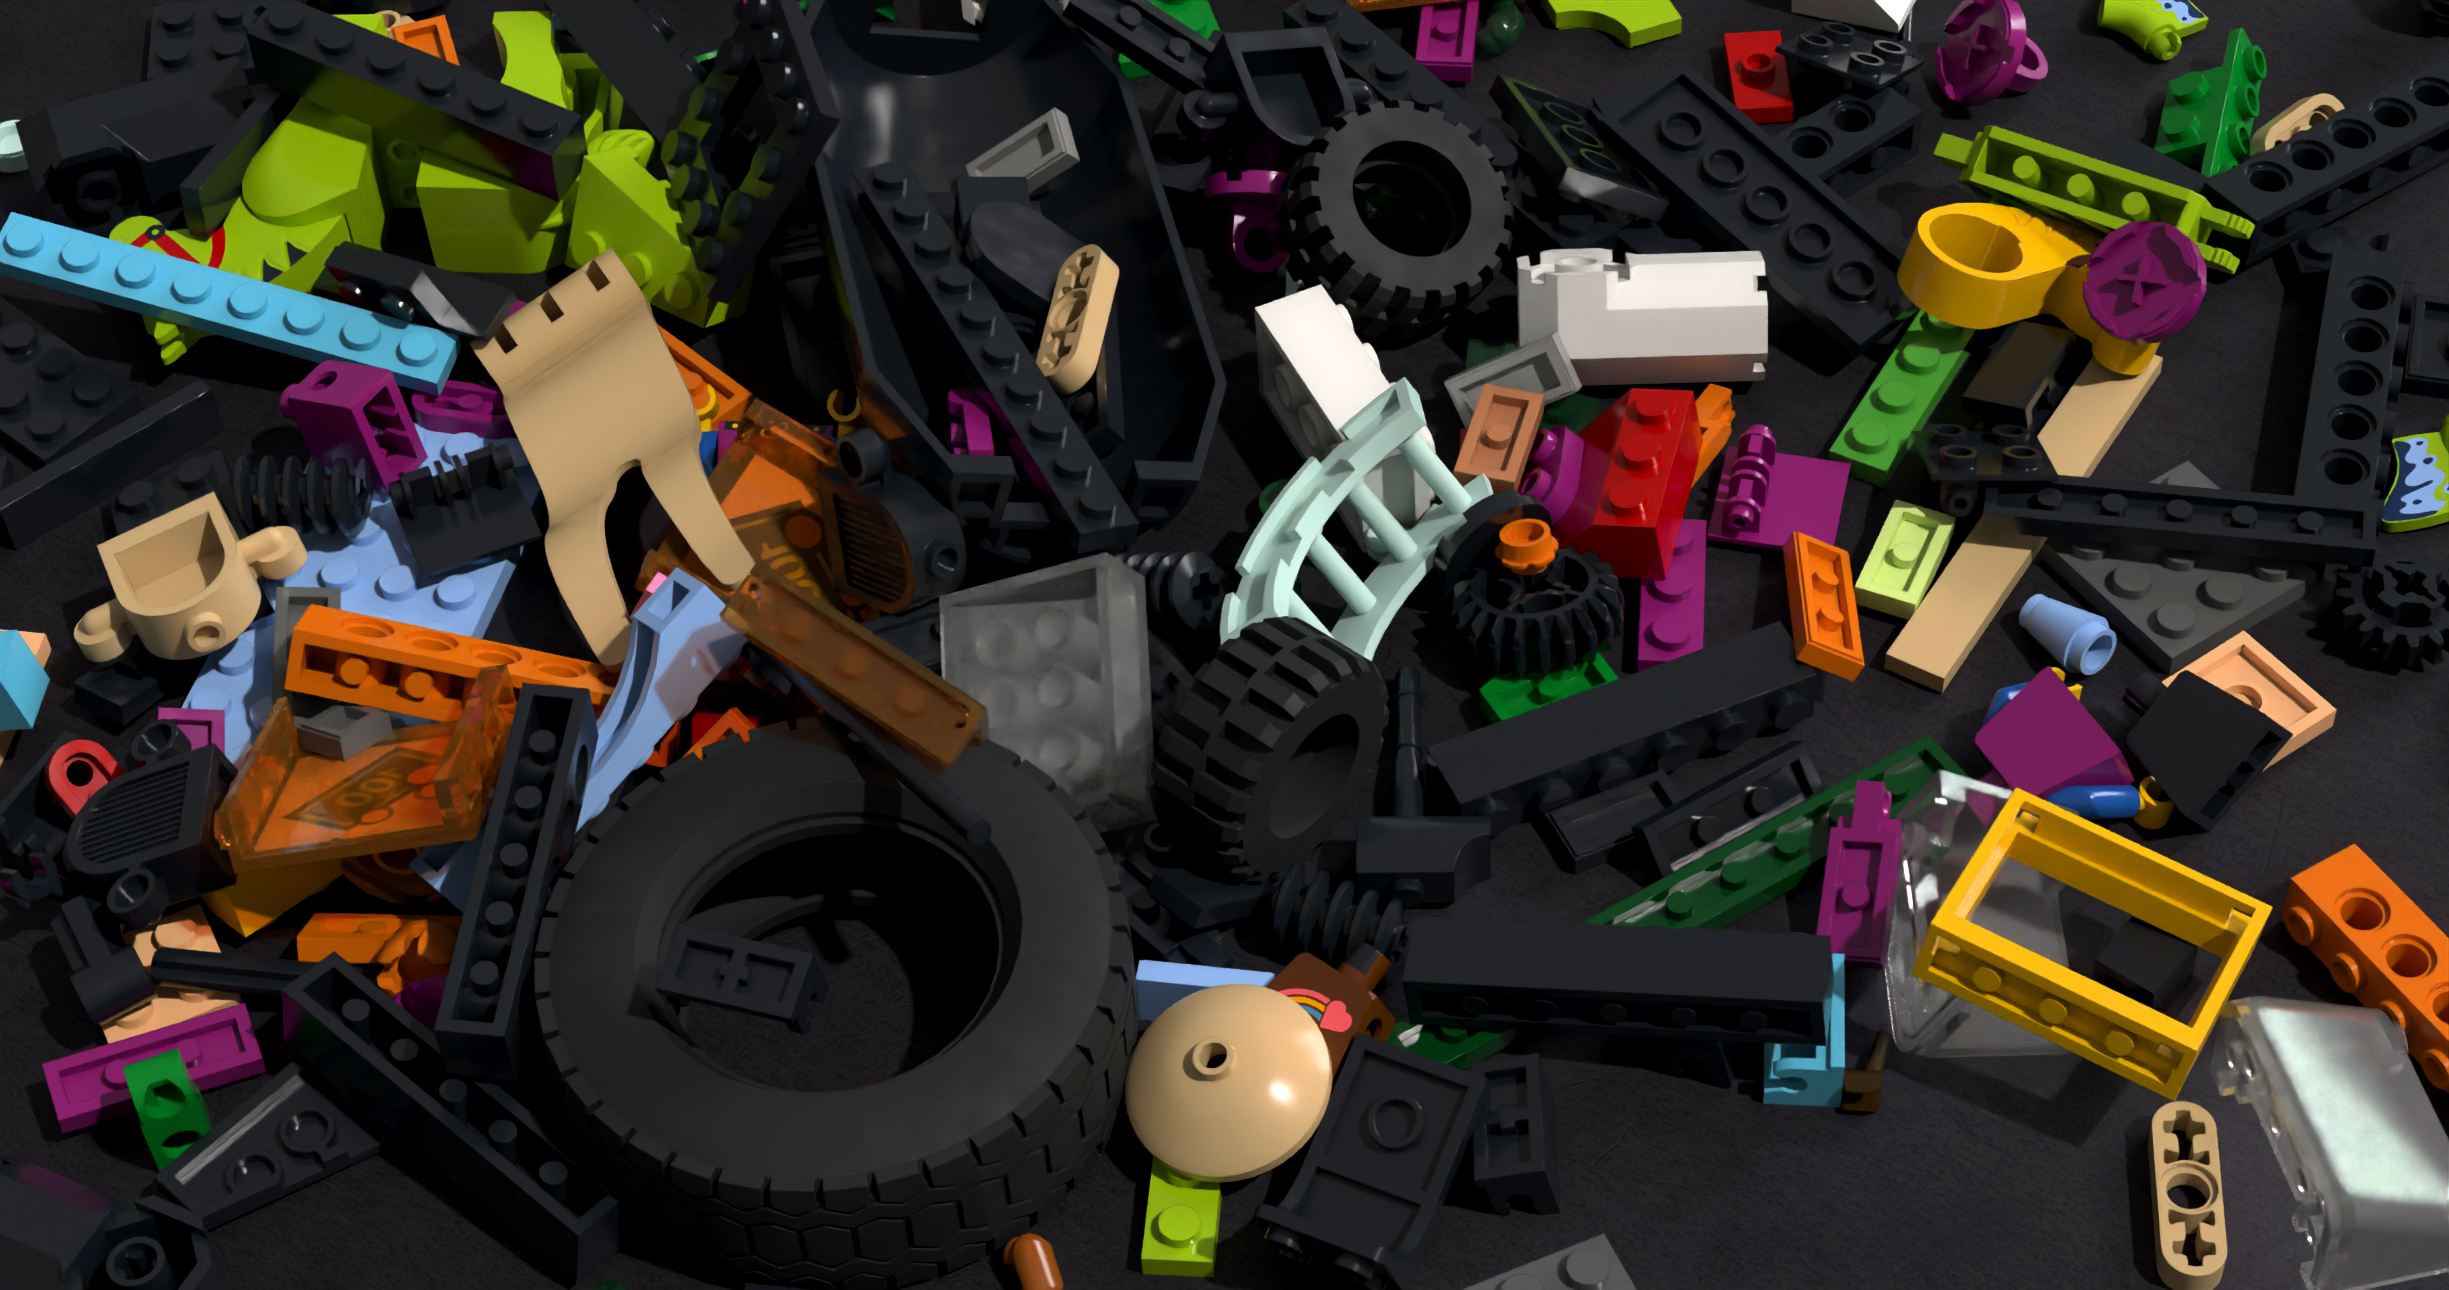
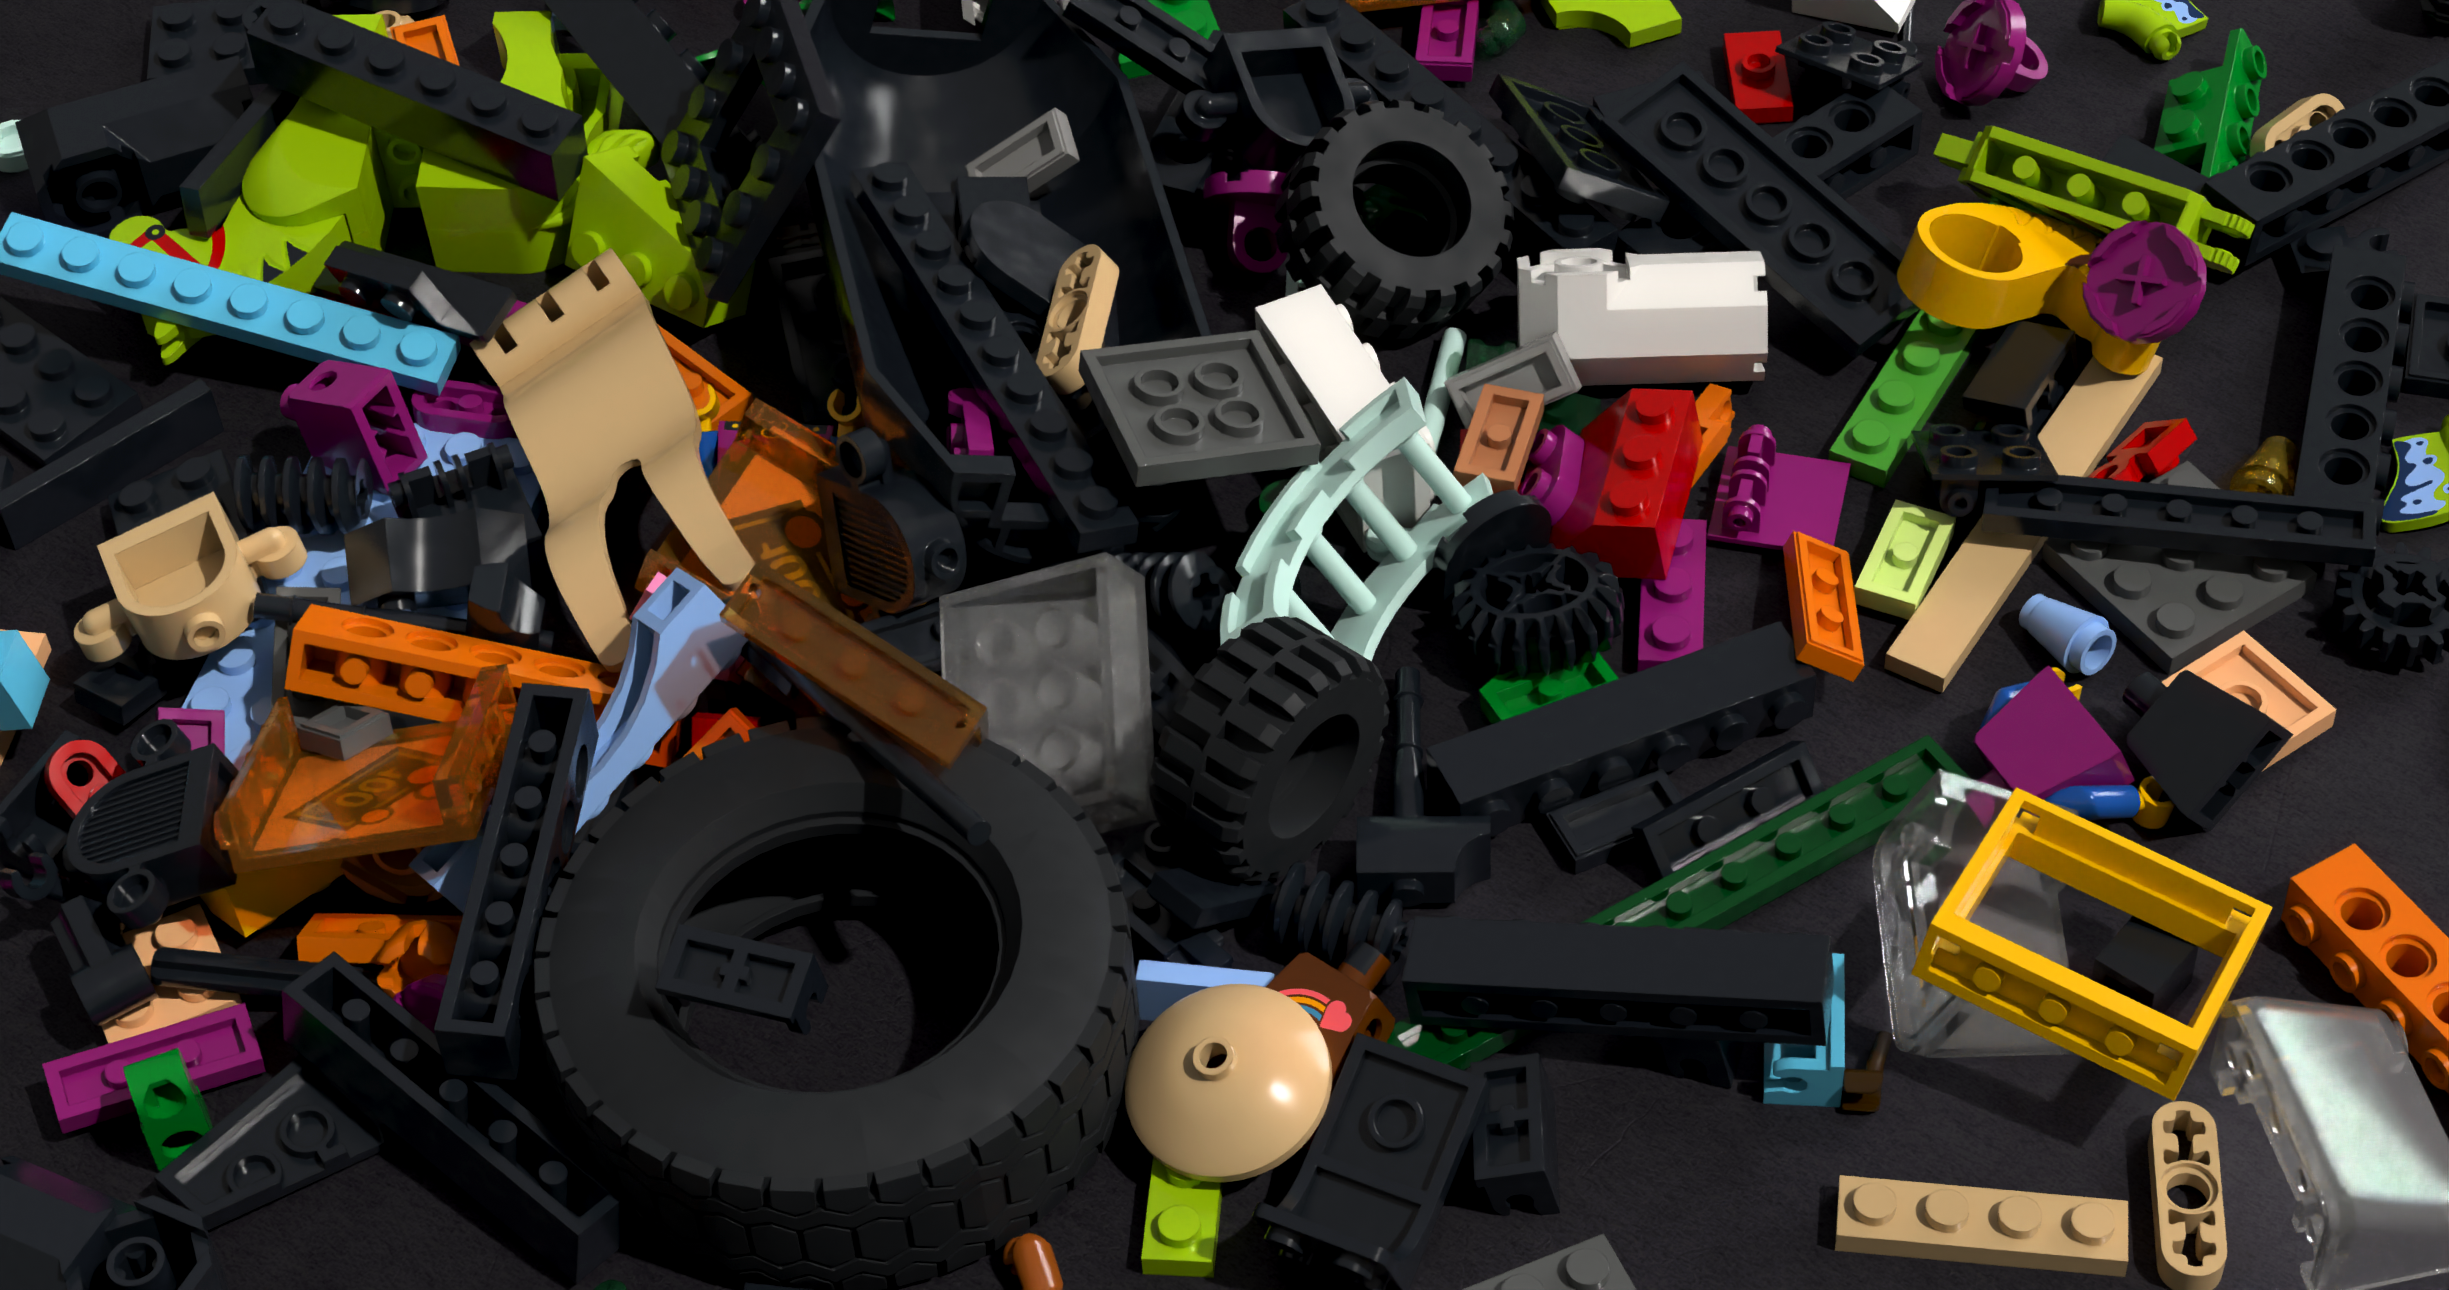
(431, 558): none -> black brick
(497, 611): none -> black piece
(1198, 408): none -> dark grey plate
(1438, 397): none -> light aqua bar
(1526, 546): orange plate -> none
(1862, 879): magenta hinge -> none
(1982, 1226): none -> tan plate
(2148, 451): none -> red plate
(2268, 469): none -> clear yellow cone

